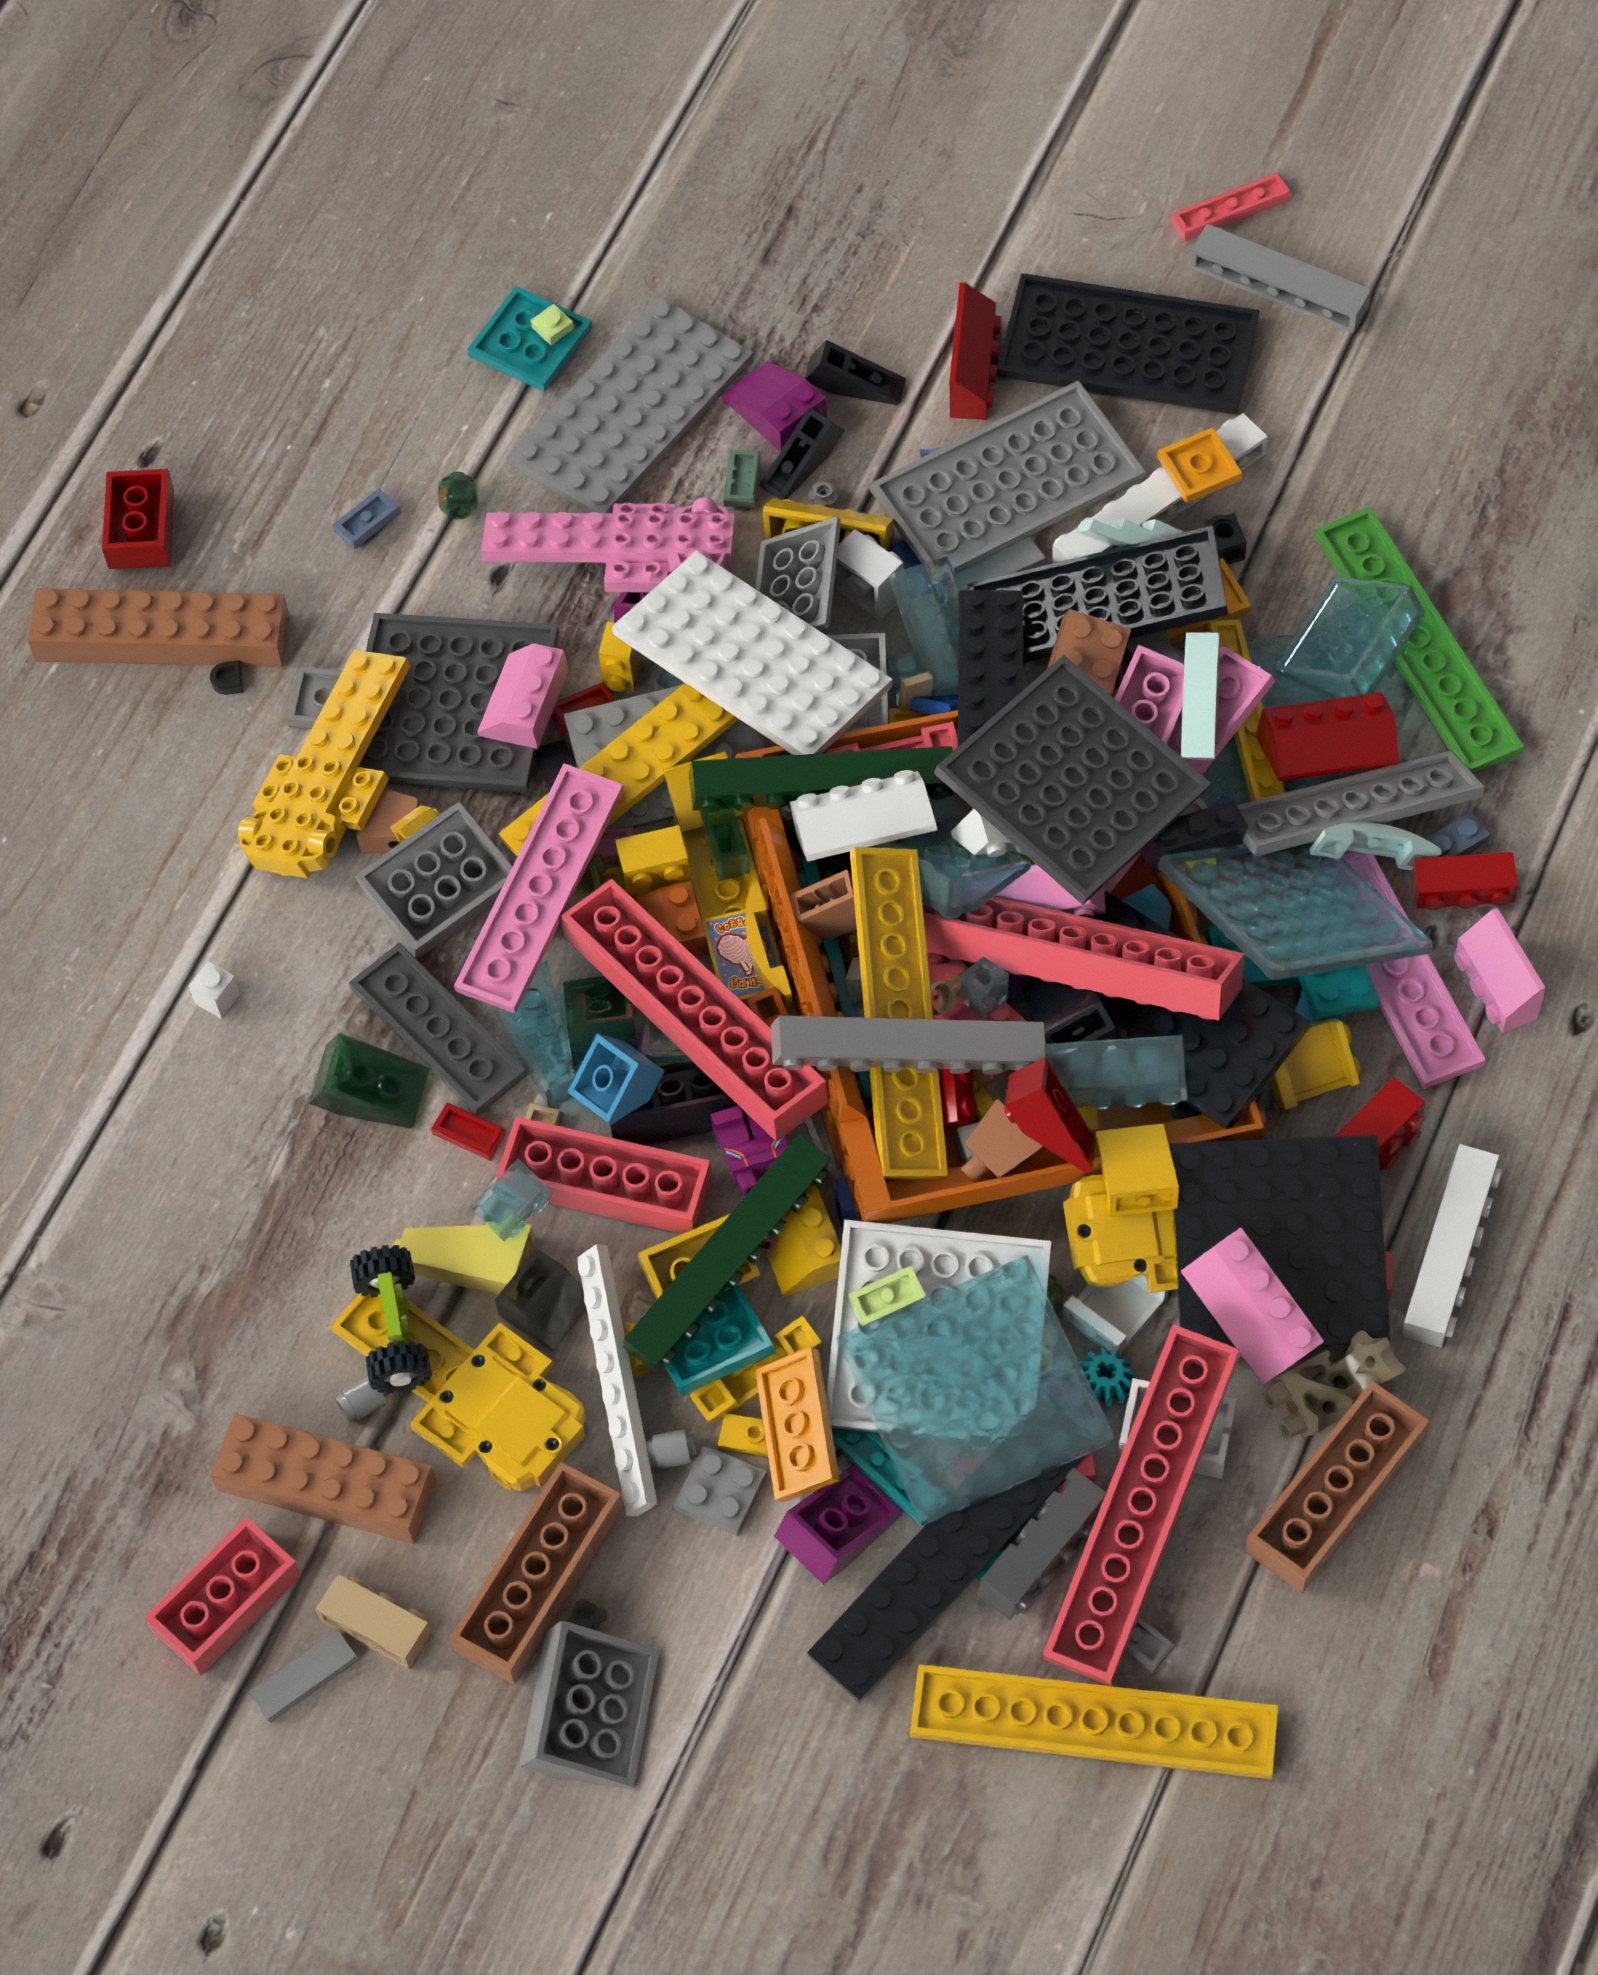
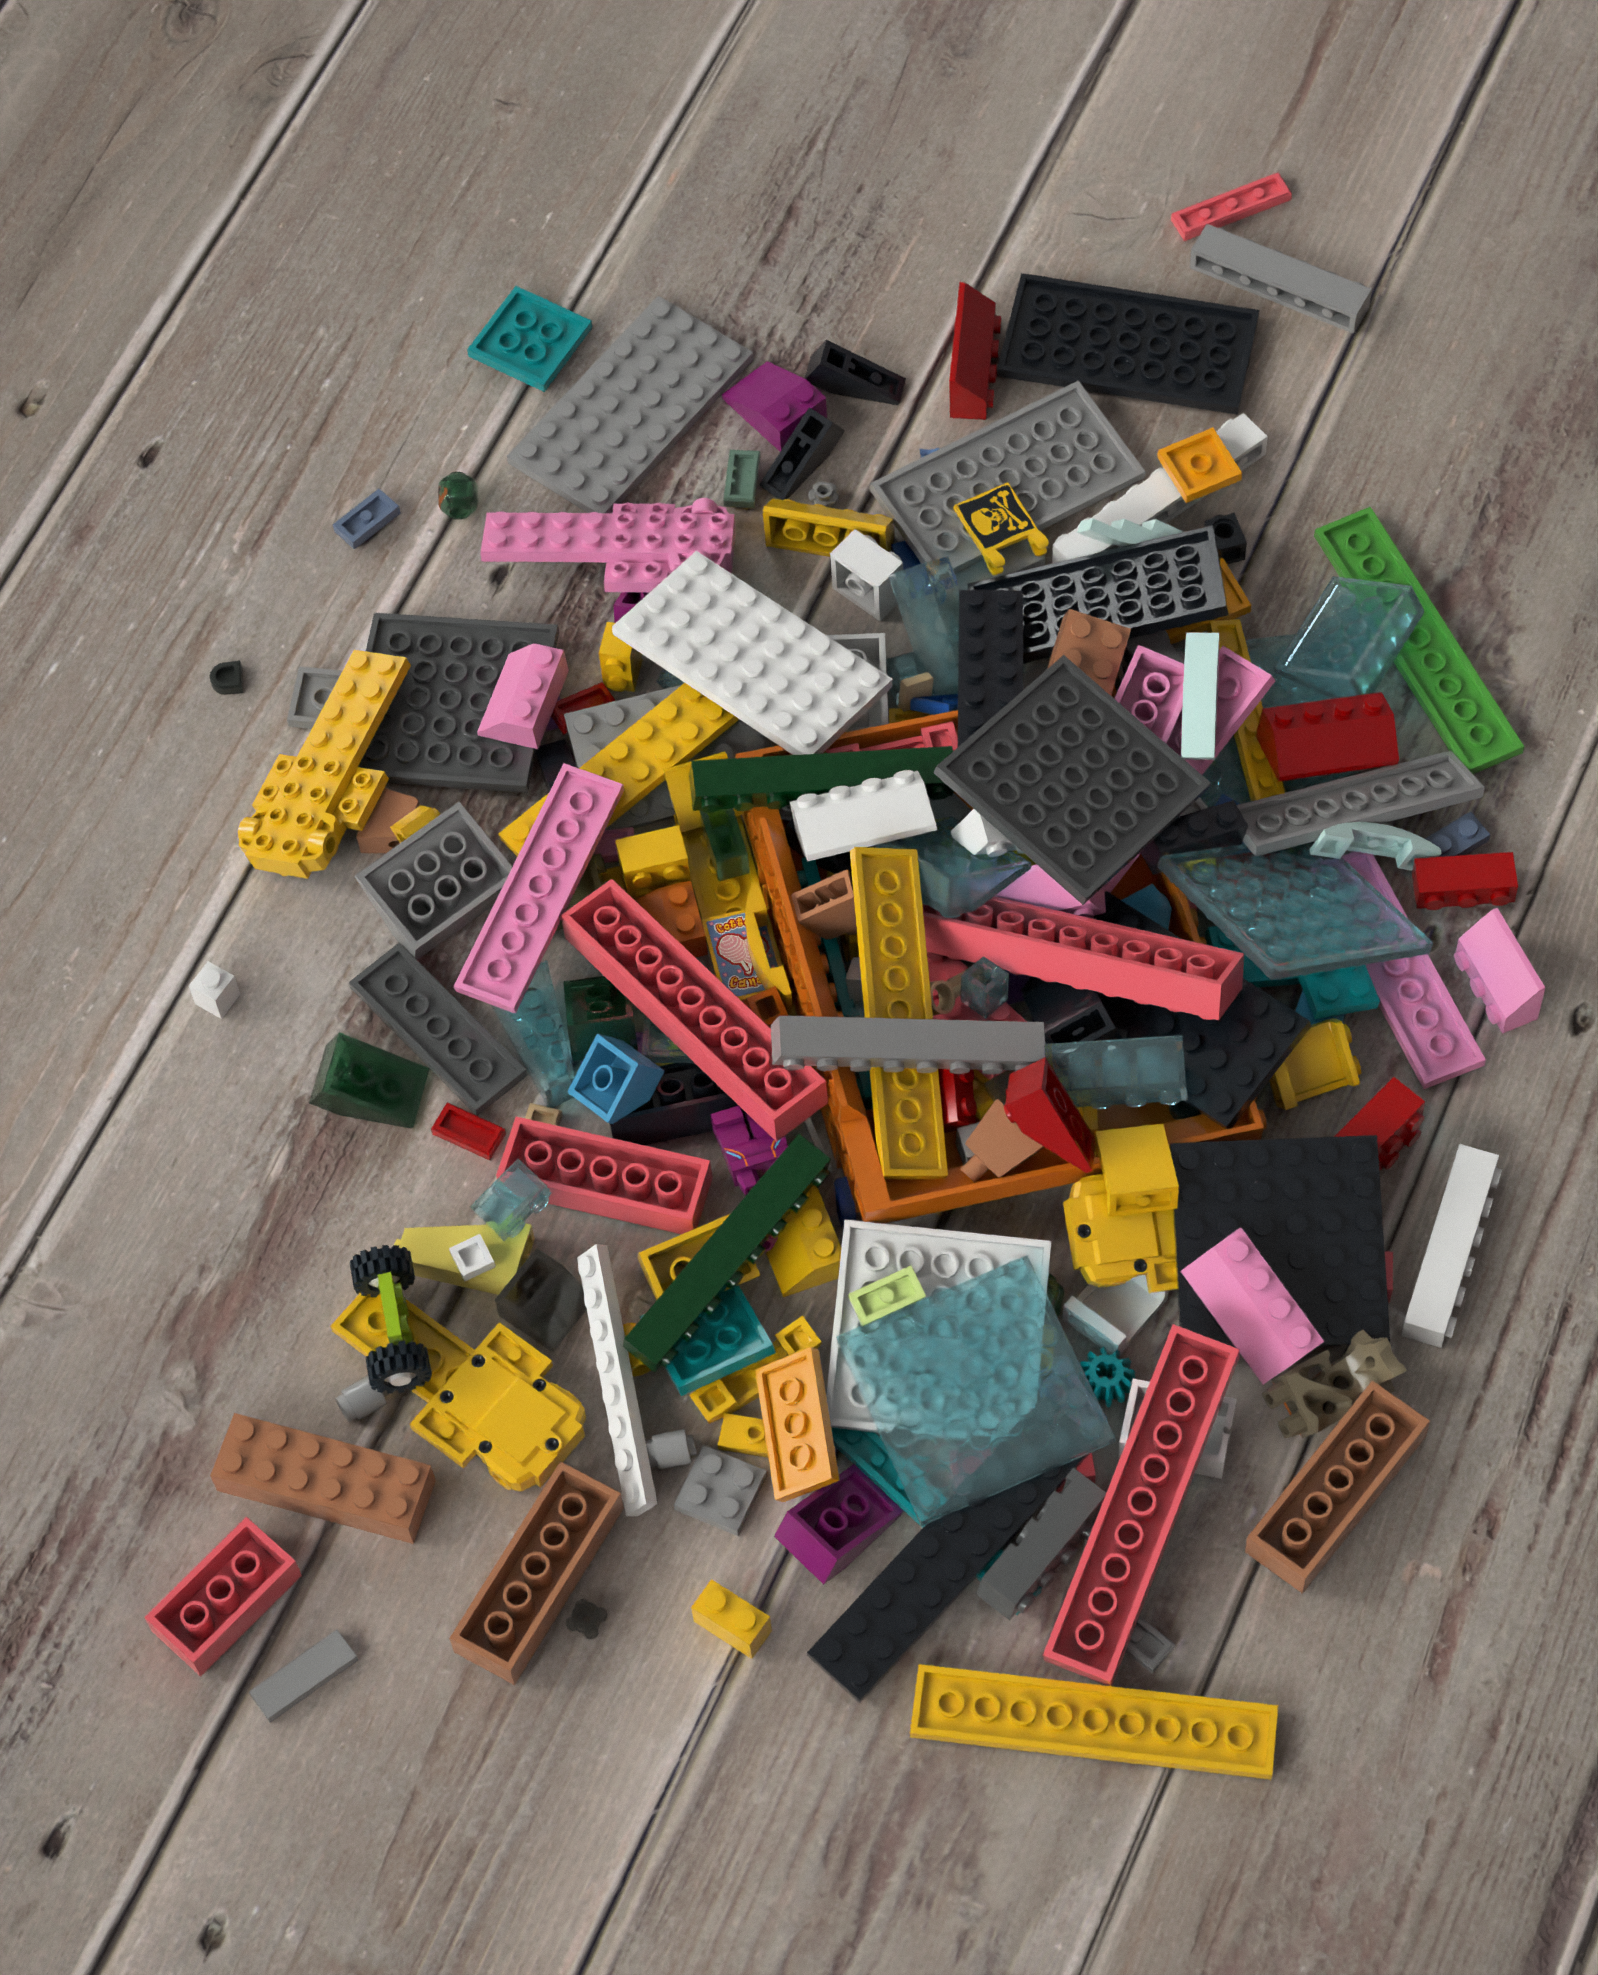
(138, 519): red brick -> none
(158, 627): nougat brick -> none
(374, 1620): tan brick -> none
(472, 1257): none -> white plate
(552, 324): yellowish green plate -> none
(589, 1706): light grey slope -> none
(731, 1619): none -> yellow brick
(800, 571): light grey slope -> none
(997, 521): none -> flag

